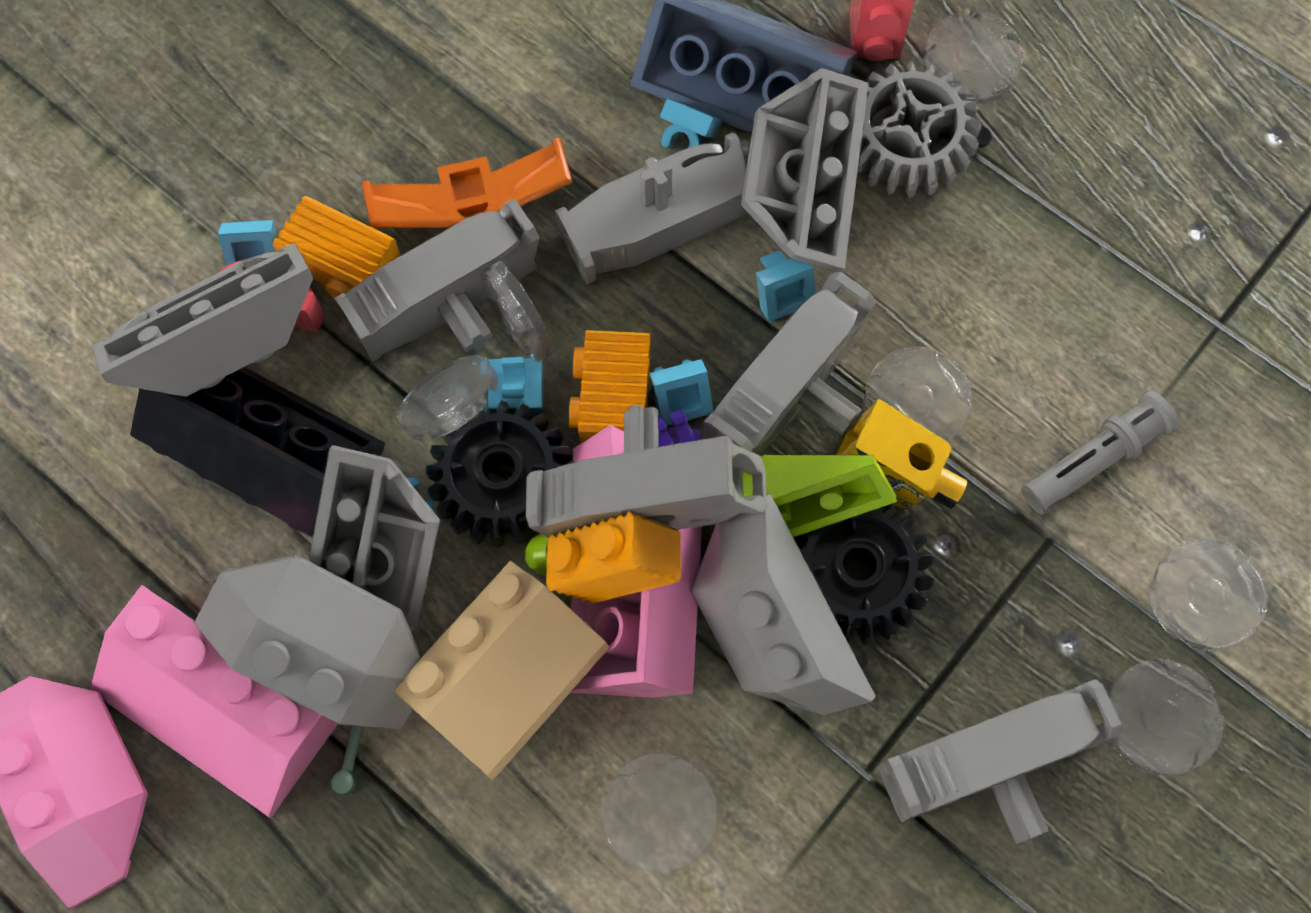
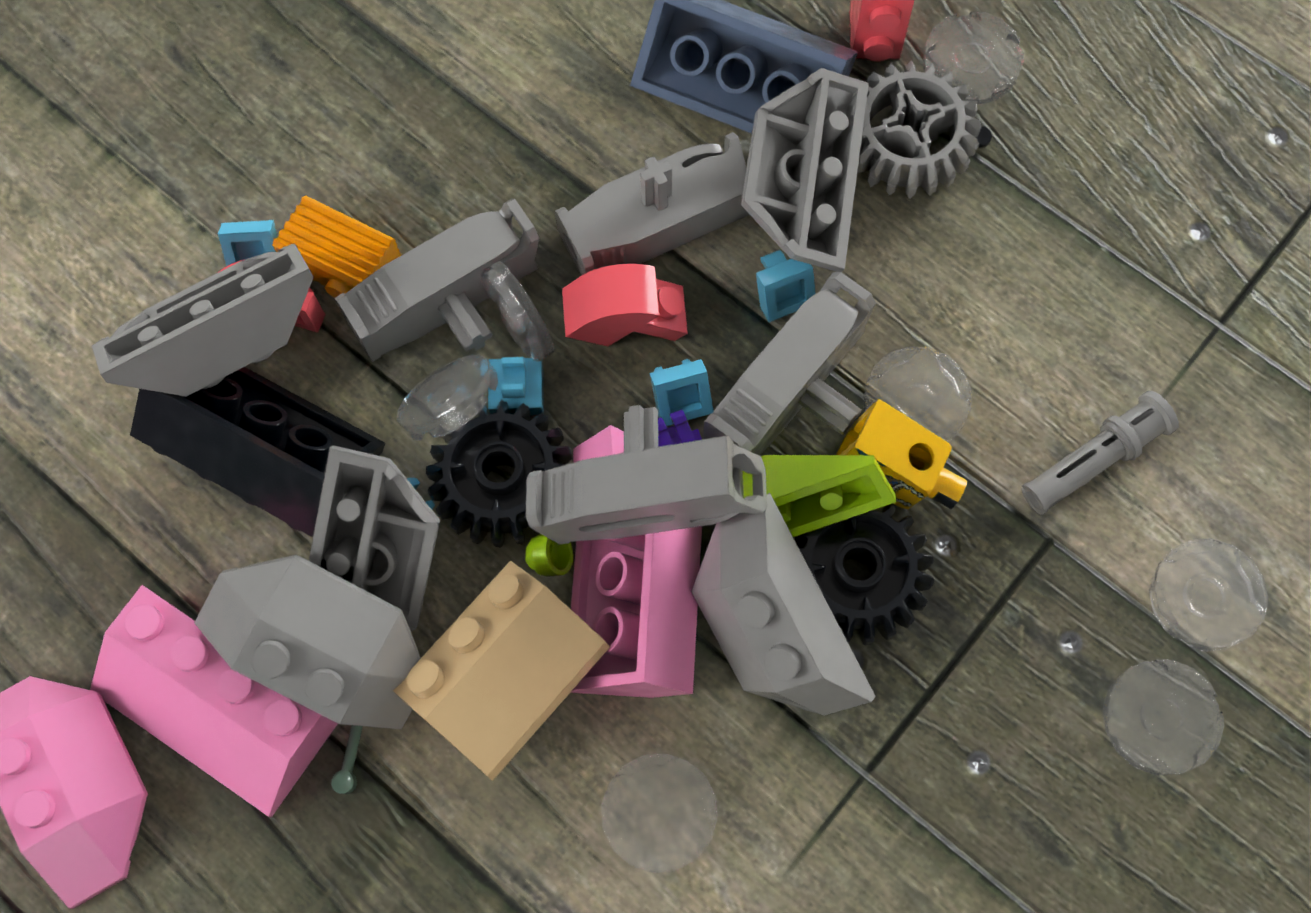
(467, 190): orange plate -> none
(613, 378): light orange brick -> none
(613, 558): light orange brick -> none
(620, 300): none -> coral brick
(687, 121): medium azure tile -> none
(998, 757): light grey piece -> none

